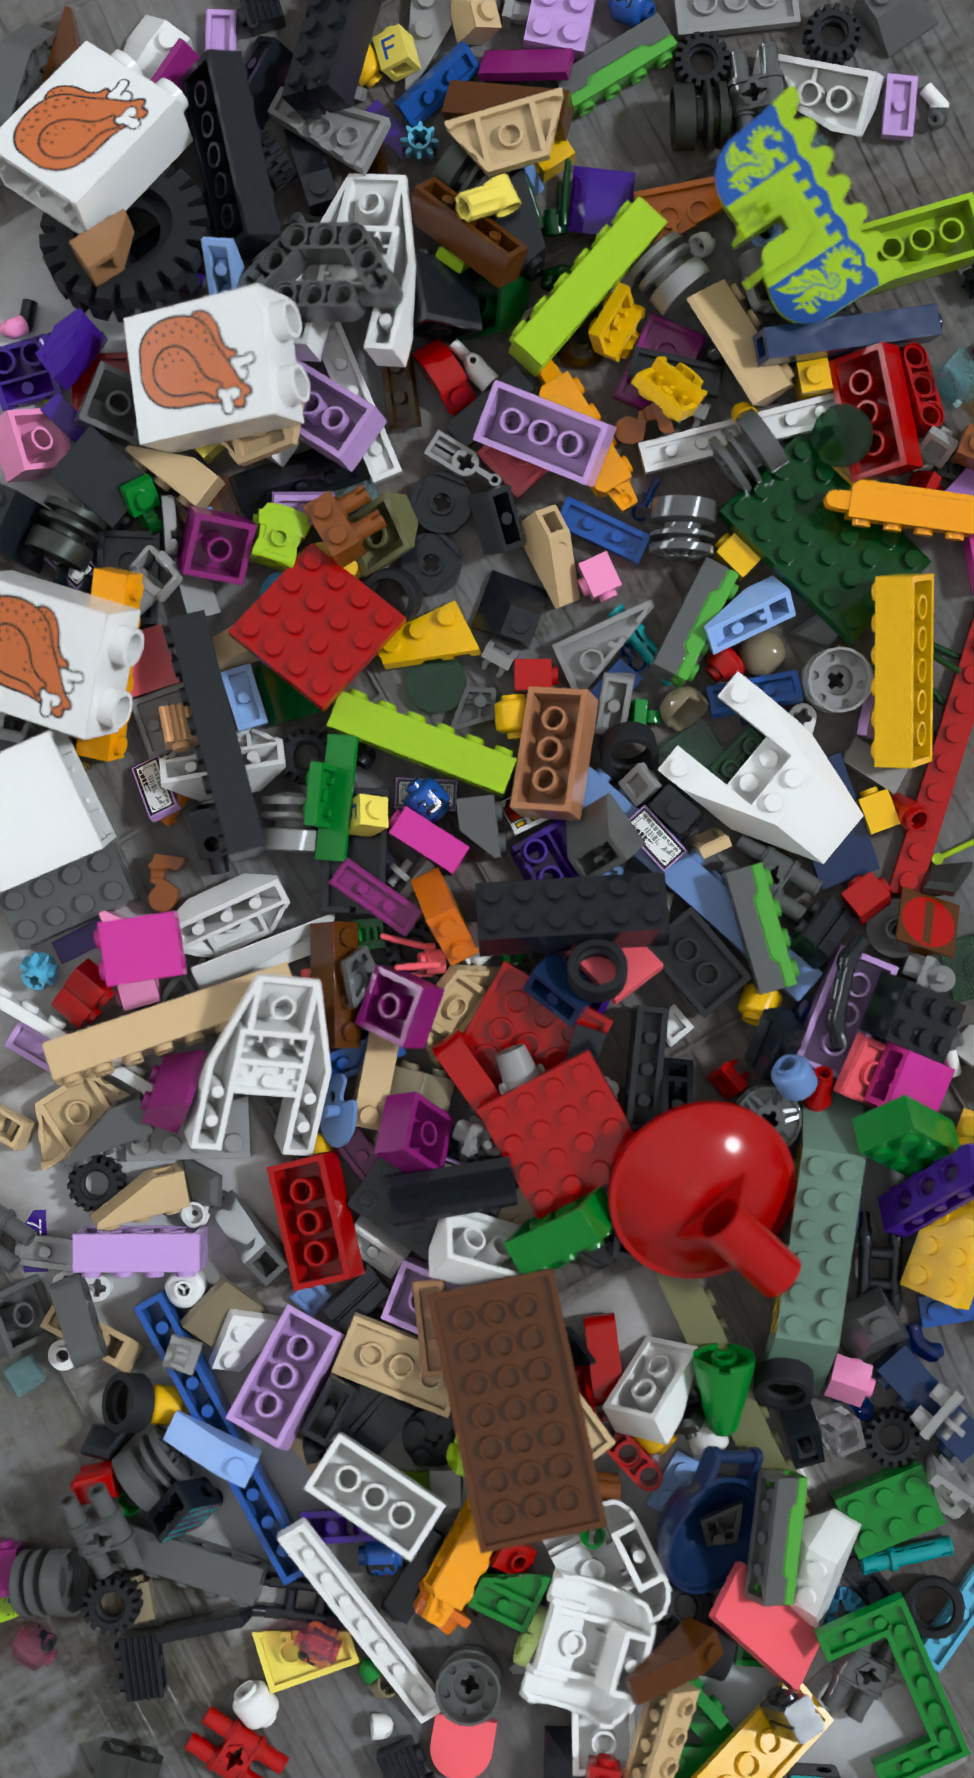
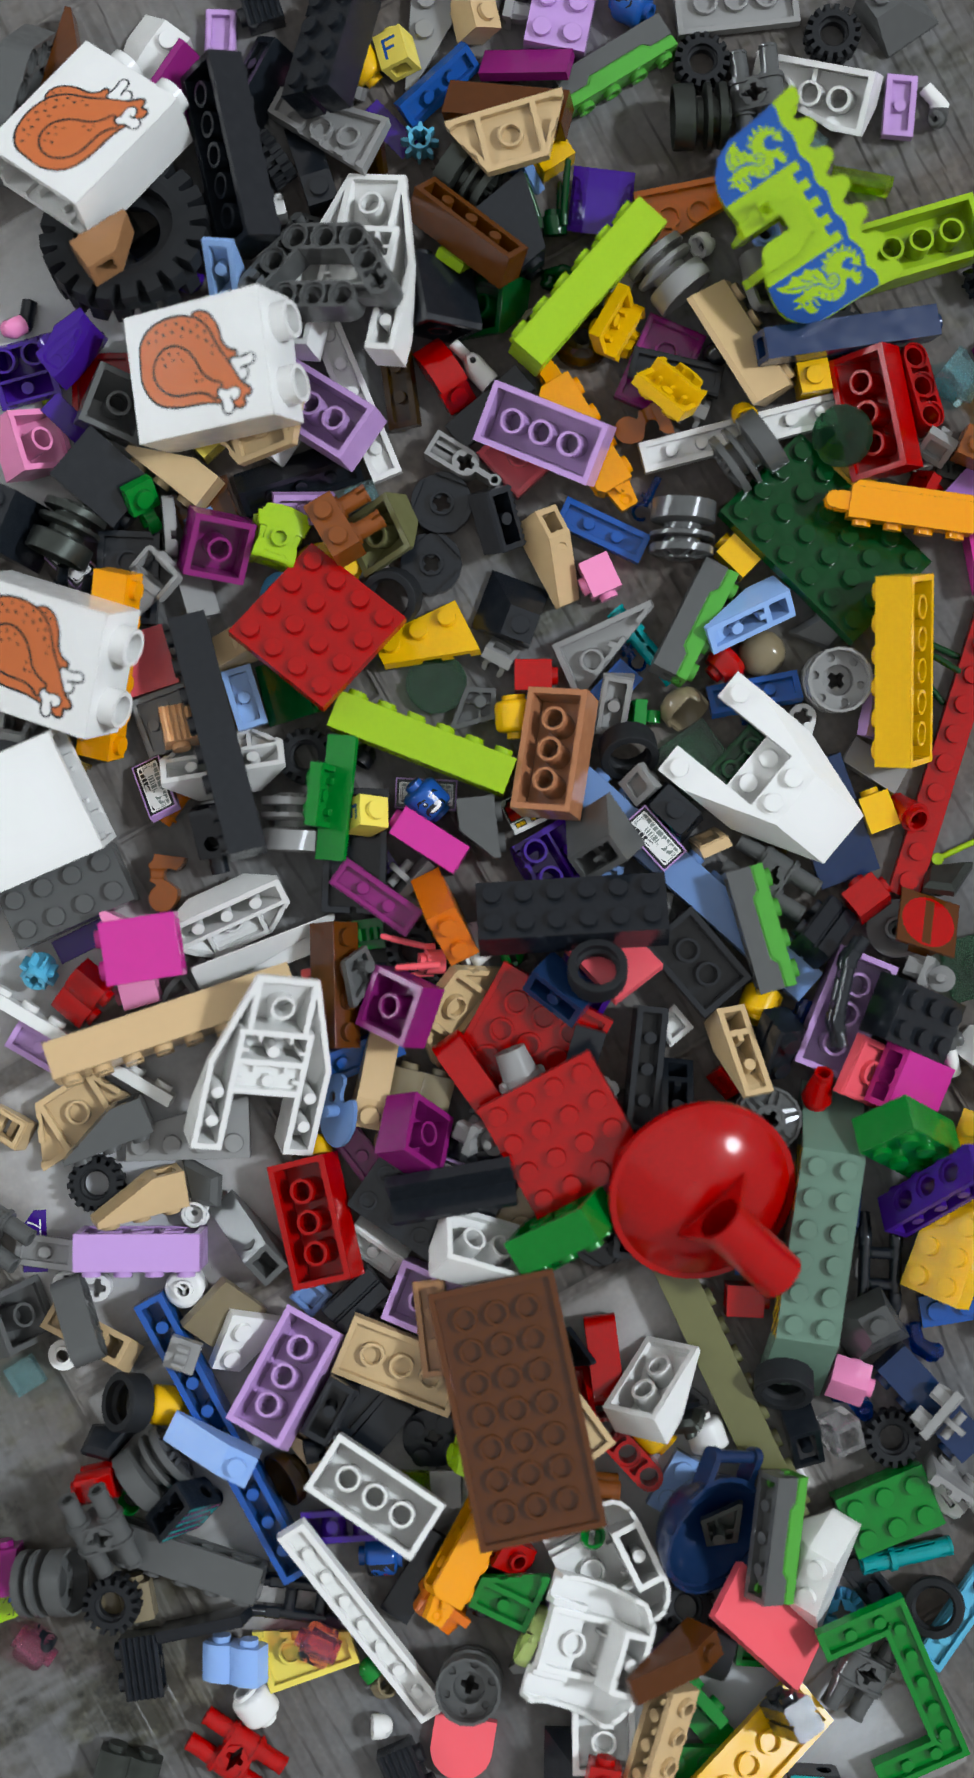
(172, 1089): magenta slope -> none
(235, 1660): none -> light blue brick
(280, 208): none -> white tile
(288, 1475): none -> dark brown piece
(494, 197): light yellow piece -> none
(723, 1384): green cone -> none
(738, 1050): none -> tan slope
(743, 1300): none -> red brick
(794, 1077): medium blue head -> none
(866, 182): none -> clear neon green tile

